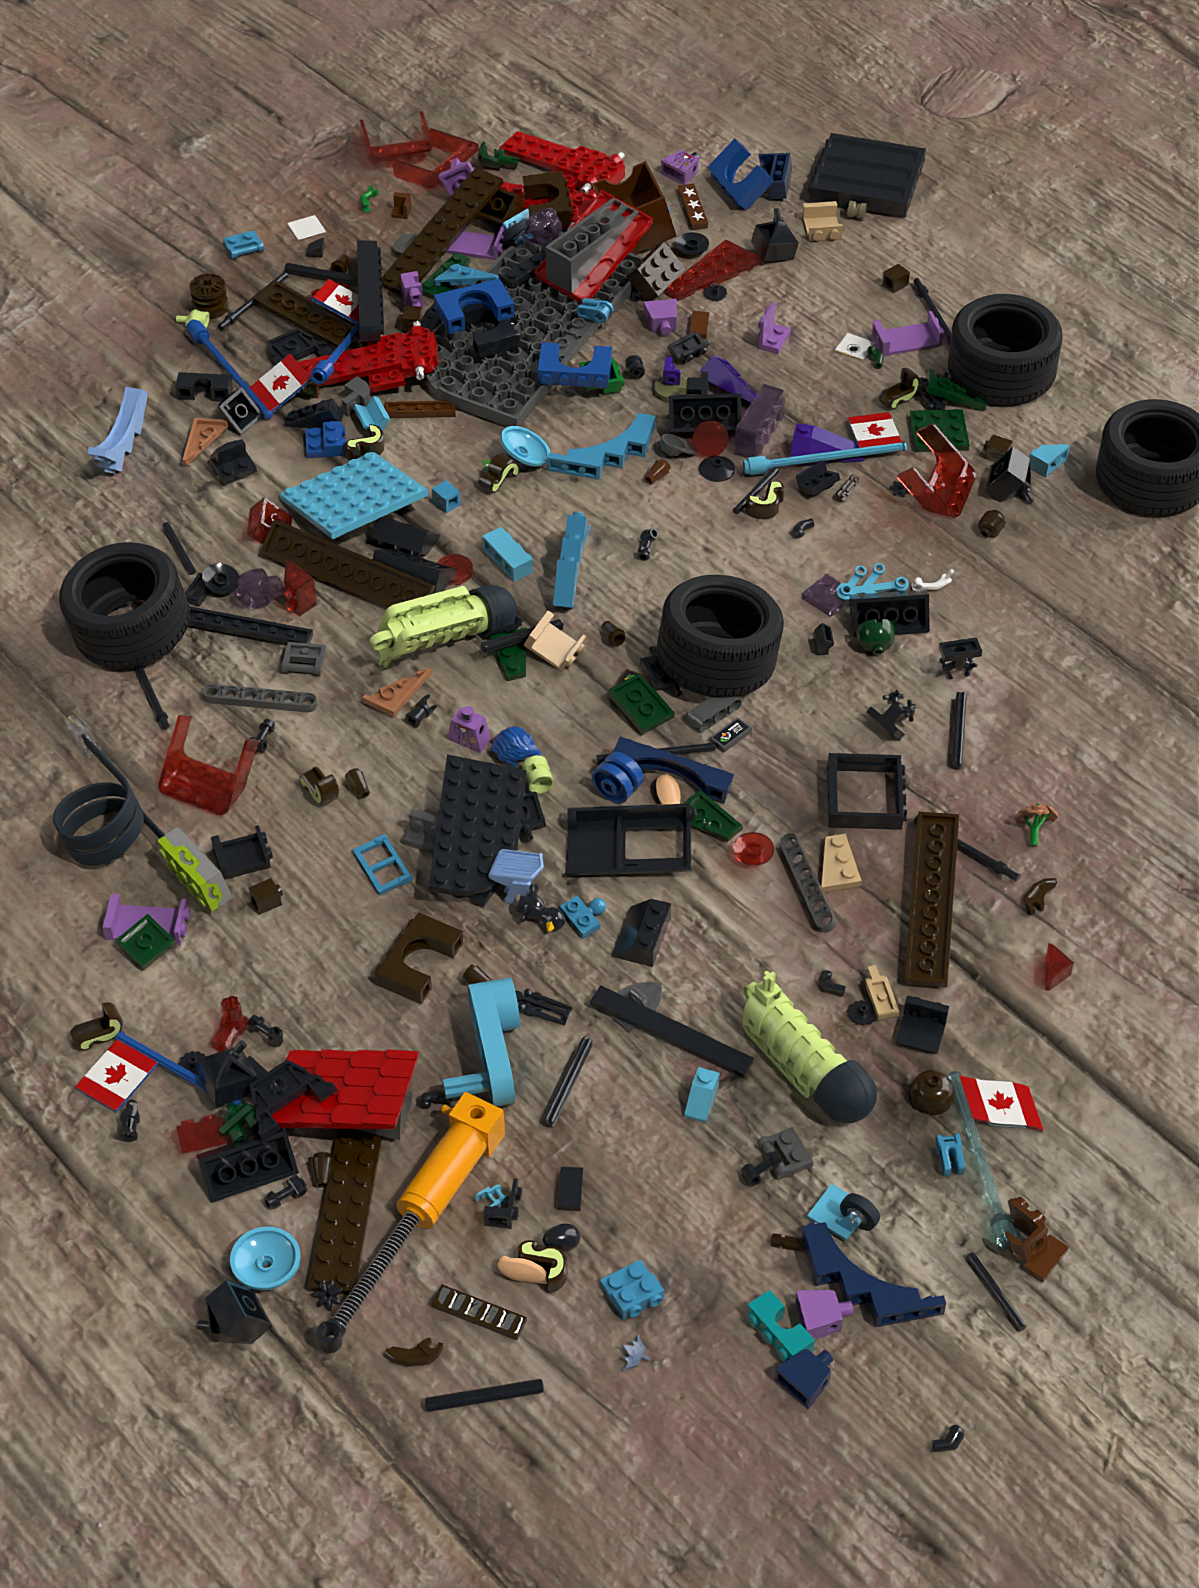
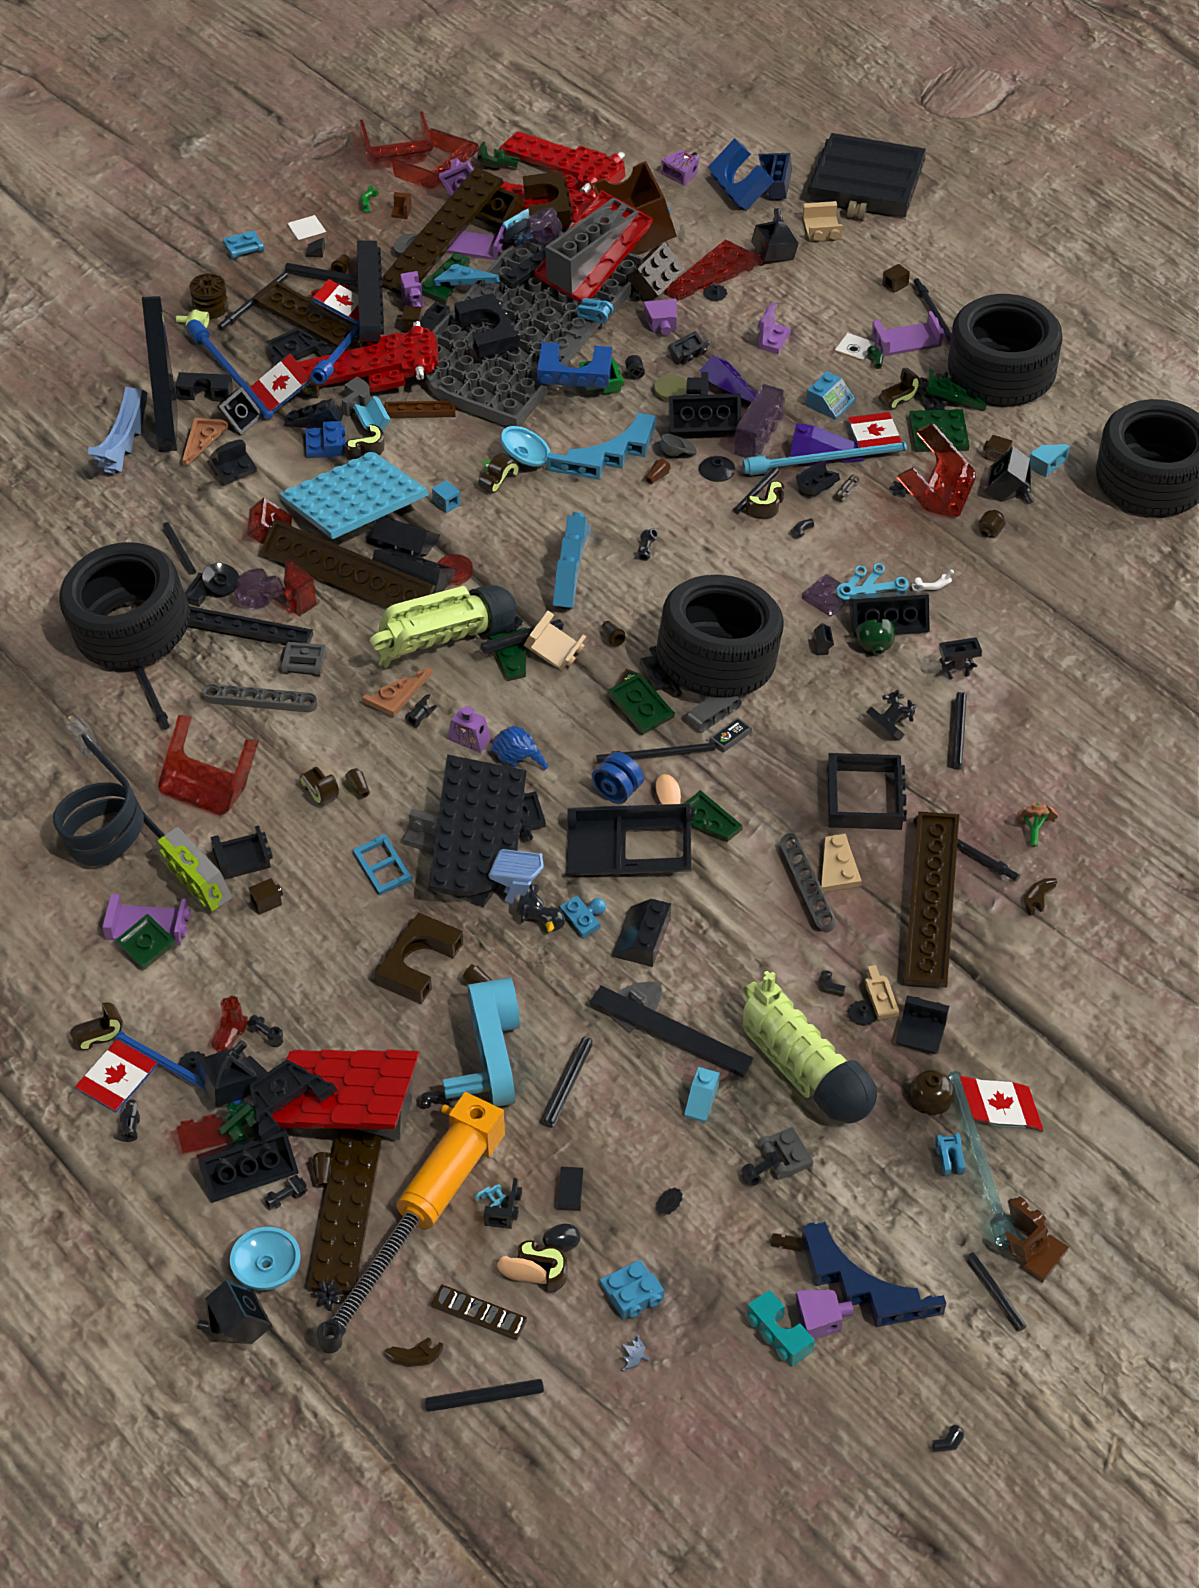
(160, 375): none -> black slope
(266, 728): black bar -> none
(489, 293): blue arch -> none
(507, 554): medium azure brick -> none
(533, 999): black piece -> none
(538, 774): yellowish green wheel -> none
(669, 1201): none -> black piece
(670, 374): dark purple bracket -> none
(692, 243): black dish -> none
(693, 206): reddish brown tile -> none
(699, 323): reddish brown tile -> none
(710, 438): clear red tile -> none
(710, 780): dark blue arch -> none
(753, 848): clear red dish -> none
(805, 1375): dark blue torso -> none
(829, 396): none -> dark azure slope
(844, 1212): plate -> none
(1057, 967): clear red slope -> none

